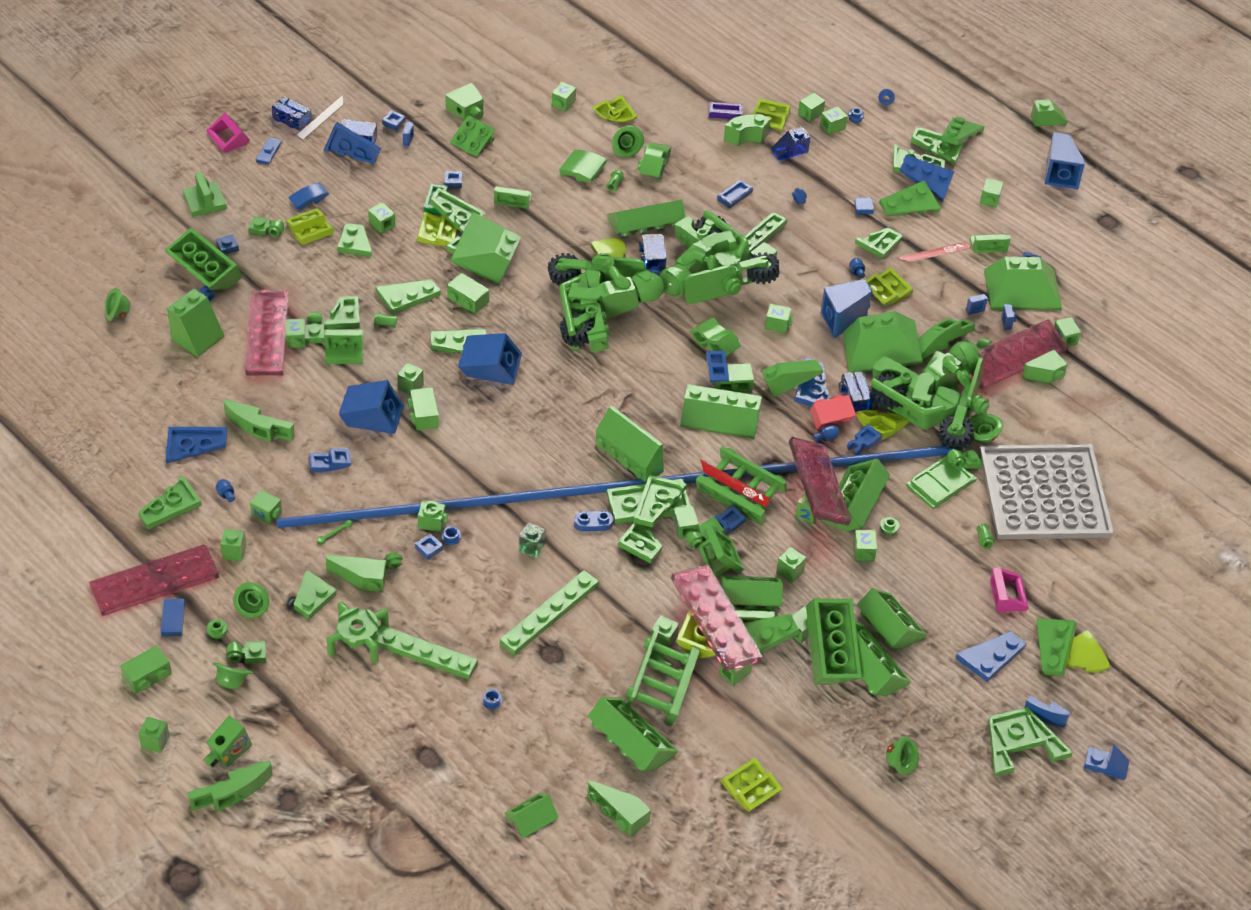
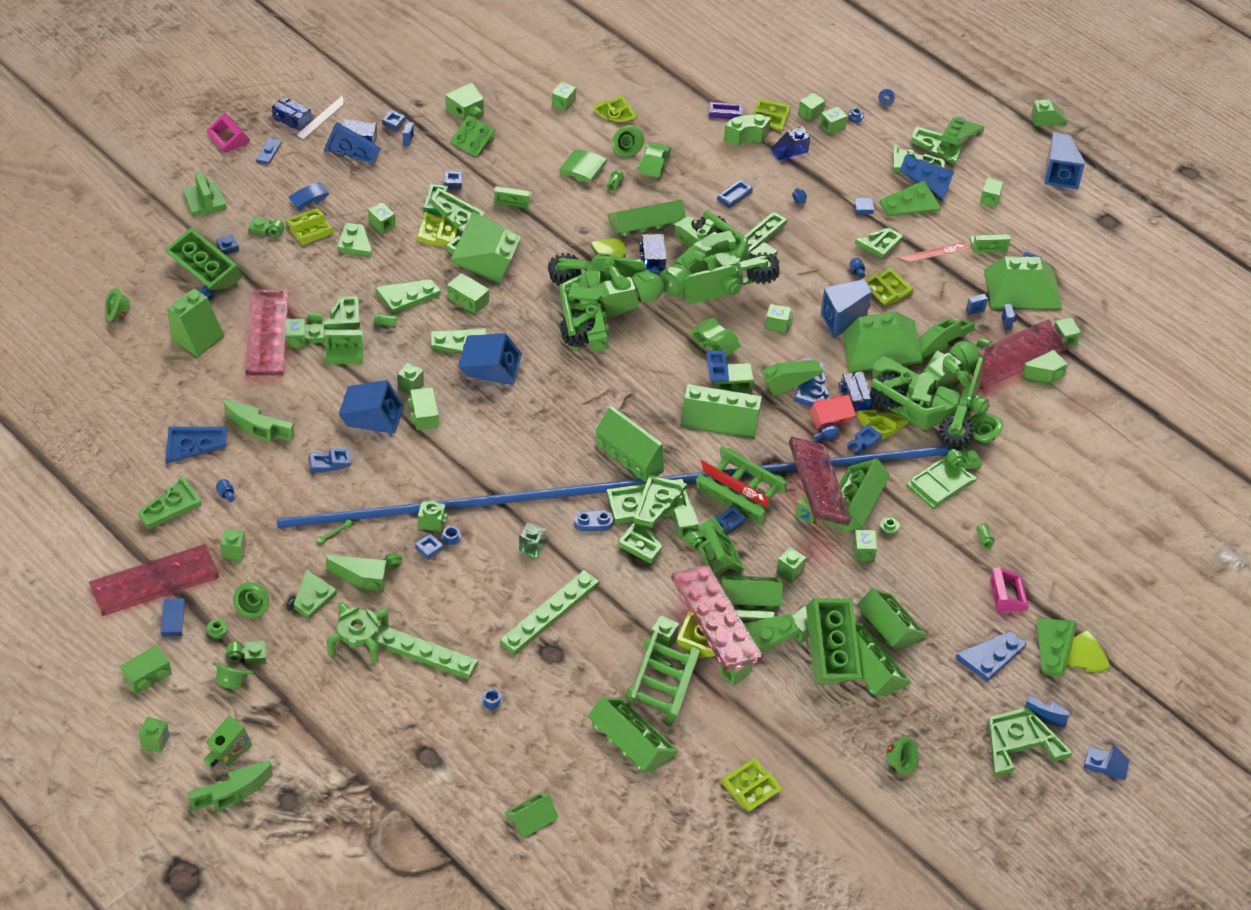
(266, 507): bright green brick -> none
(622, 807): slope -> none
(1045, 492): light grey plate -> none

